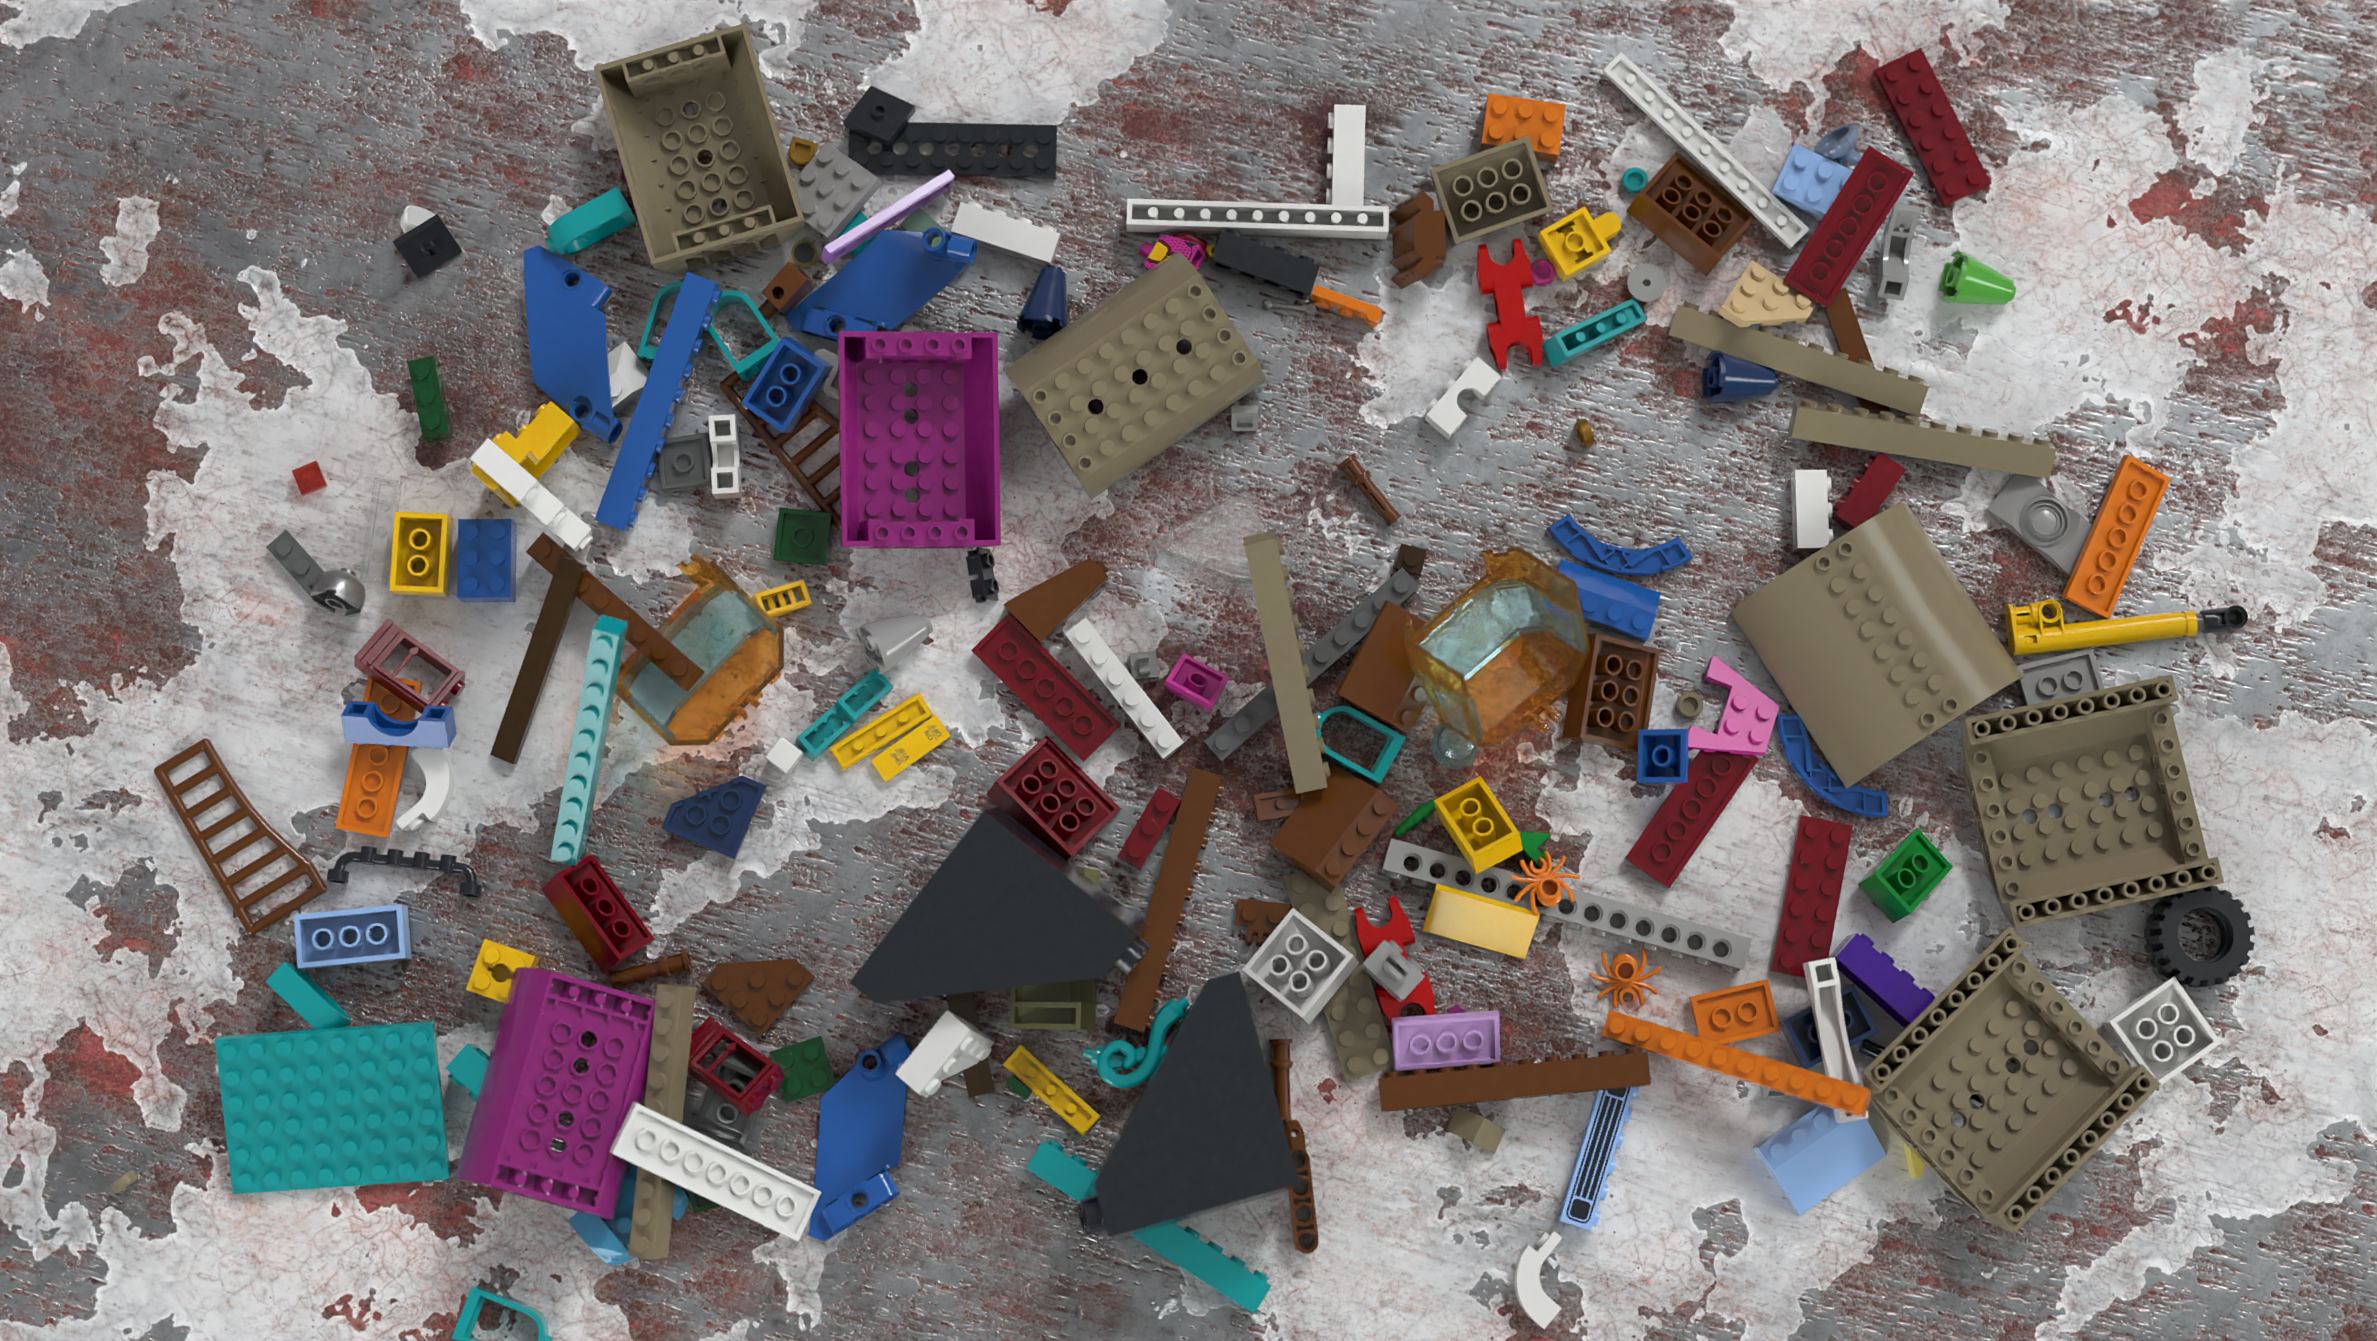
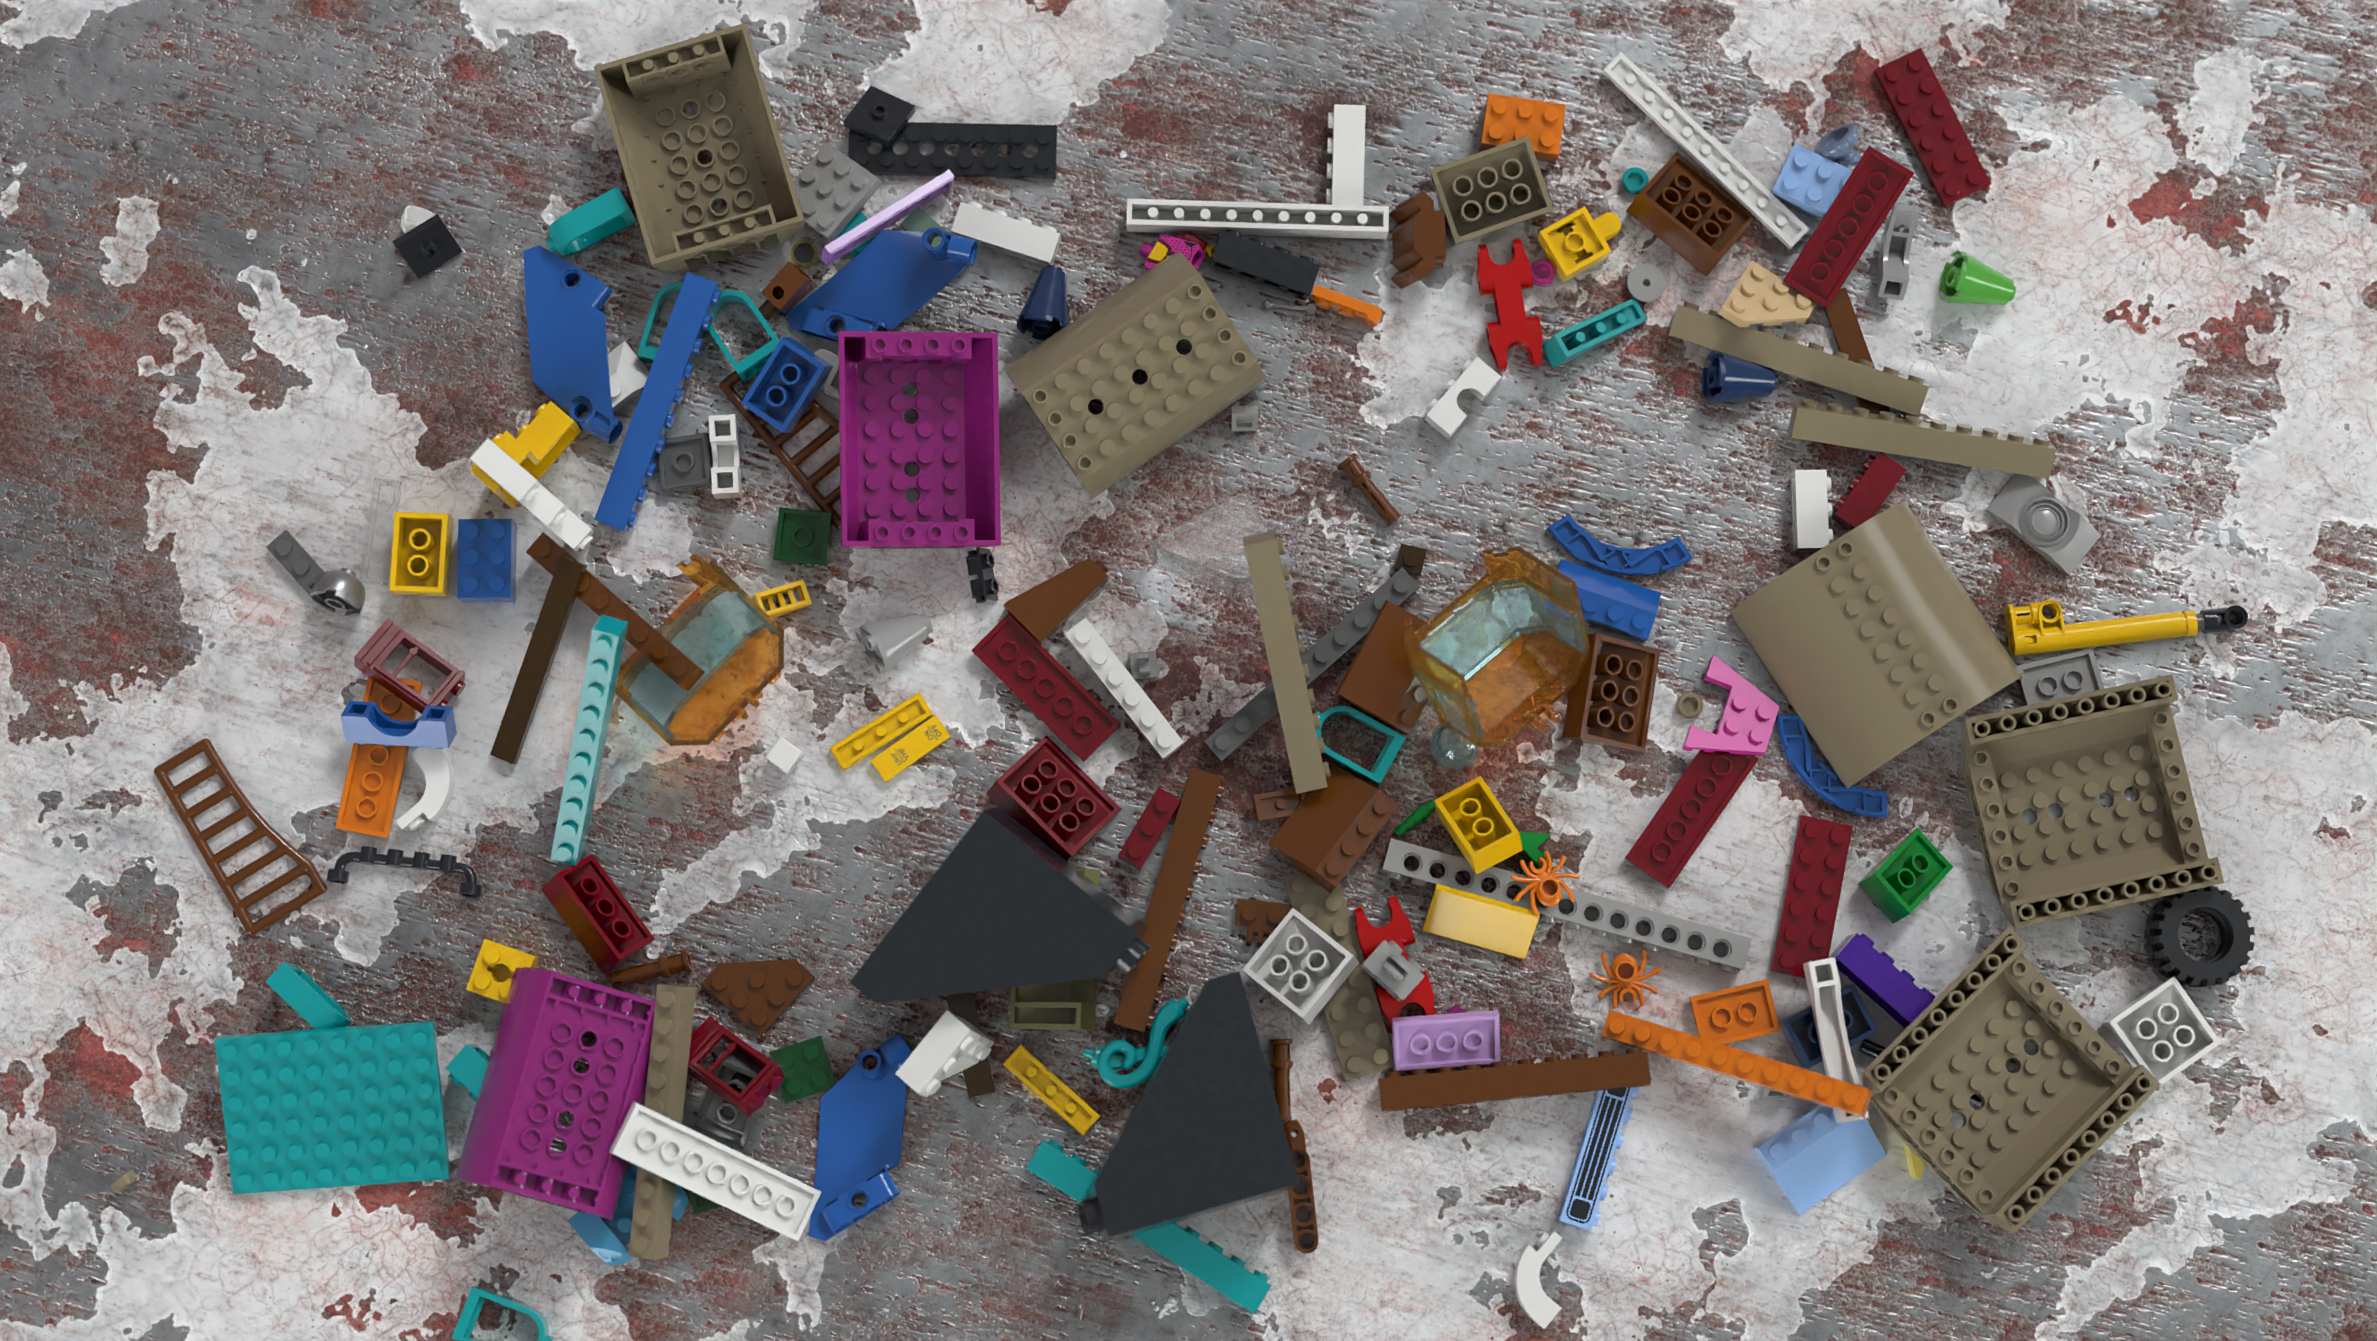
(309, 478): clear red tile -> none
(352, 937): light blue brick -> none
(430, 399): dark green brick -> none
(717, 816): dark blue plate -> none
(802, 151): pearl gold tile -> none
(843, 714): teal slope -> none
(1018, 1087): dark green tile -> none
(1196, 683): dark pink slope -> none
(1476, 1129): dark tan slope -> none
(1585, 433): pearl gold tile -> none
(1662, 756): blue slope -> none
(2116, 537): orange plate -> none

